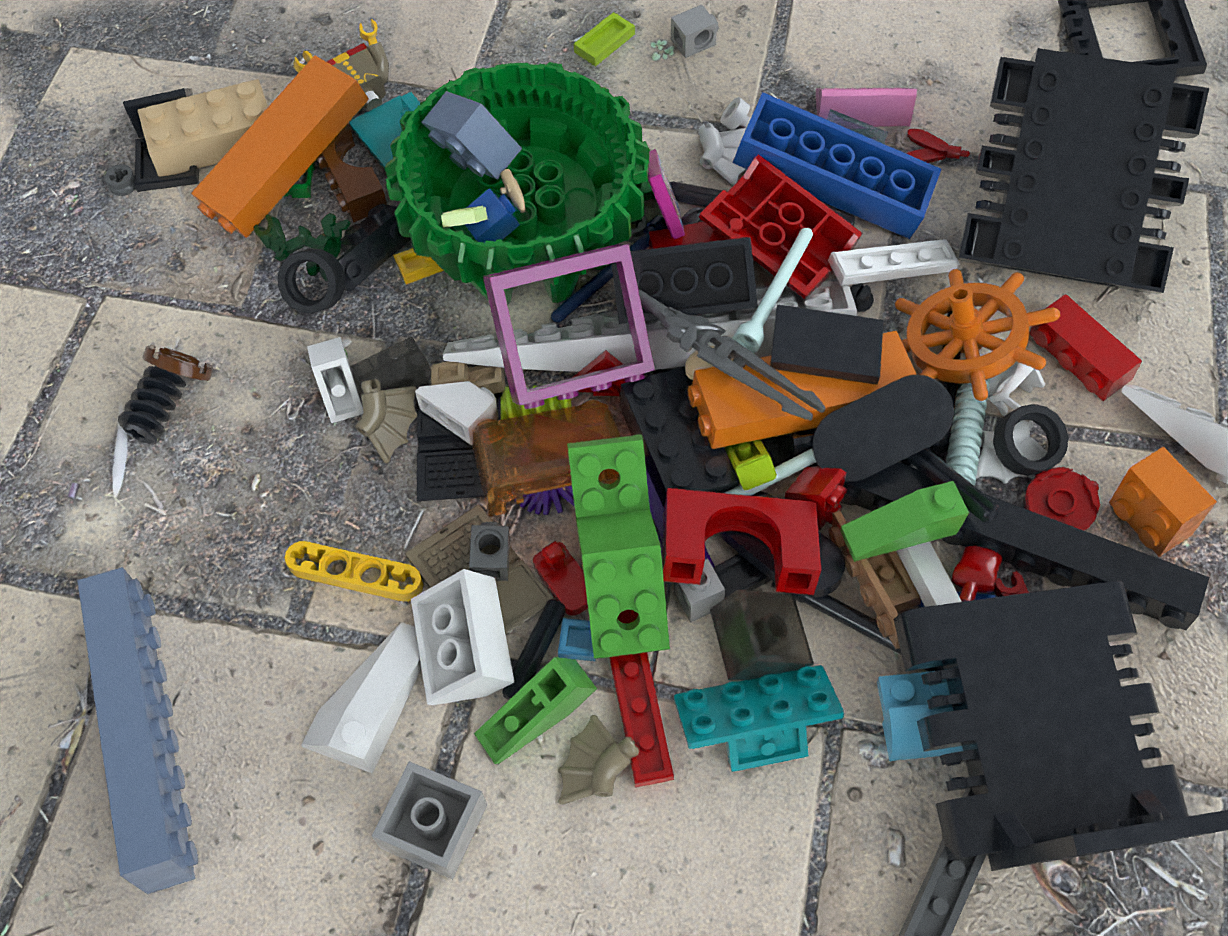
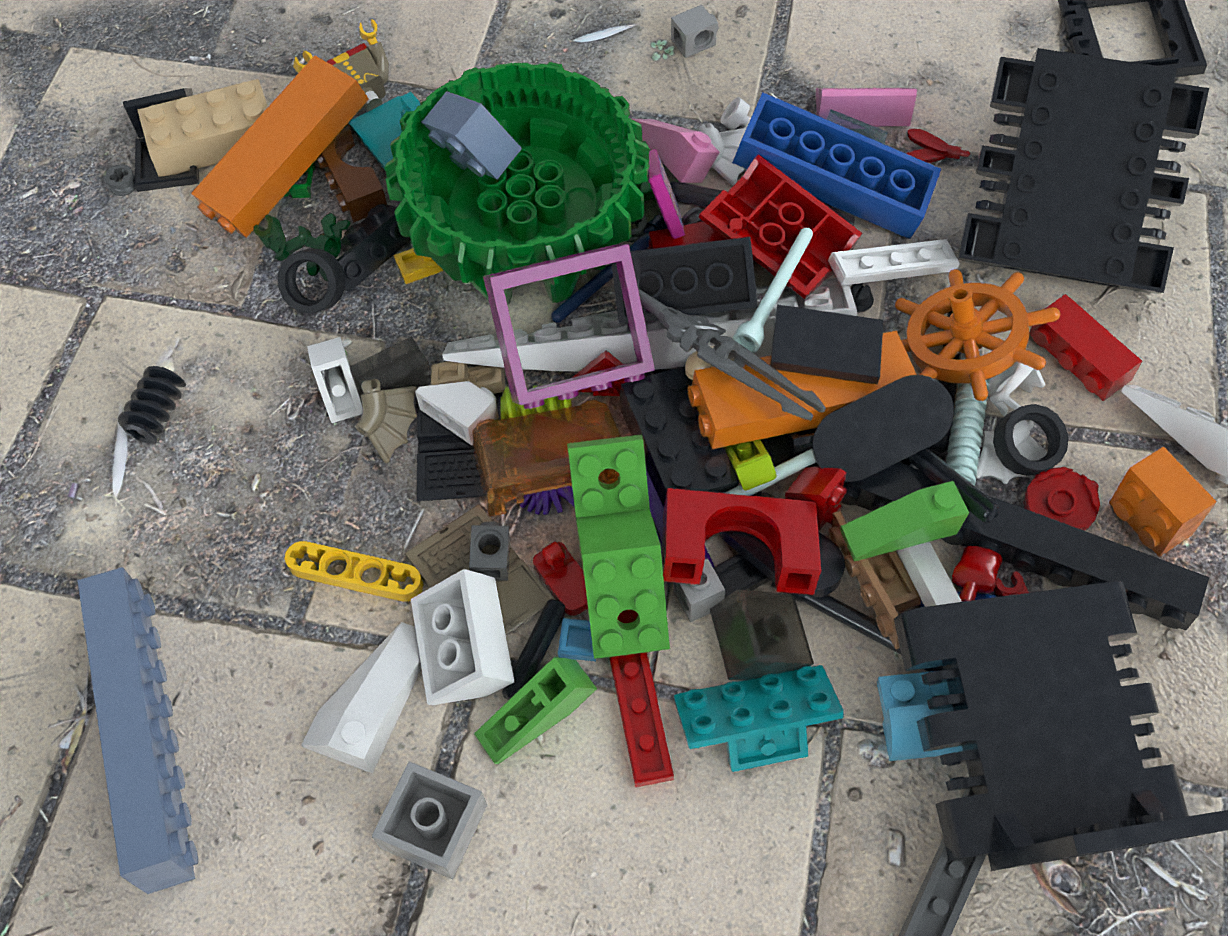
(177, 363): reddish brown tile -> none
(464, 216): yellowish green tile -> none
(499, 214): blue brick -> none
(512, 190): tan helmet -> none
(594, 762): dark tan arm -> none
(604, 39): lime tile -> none
(681, 150): none -> bright pink slope

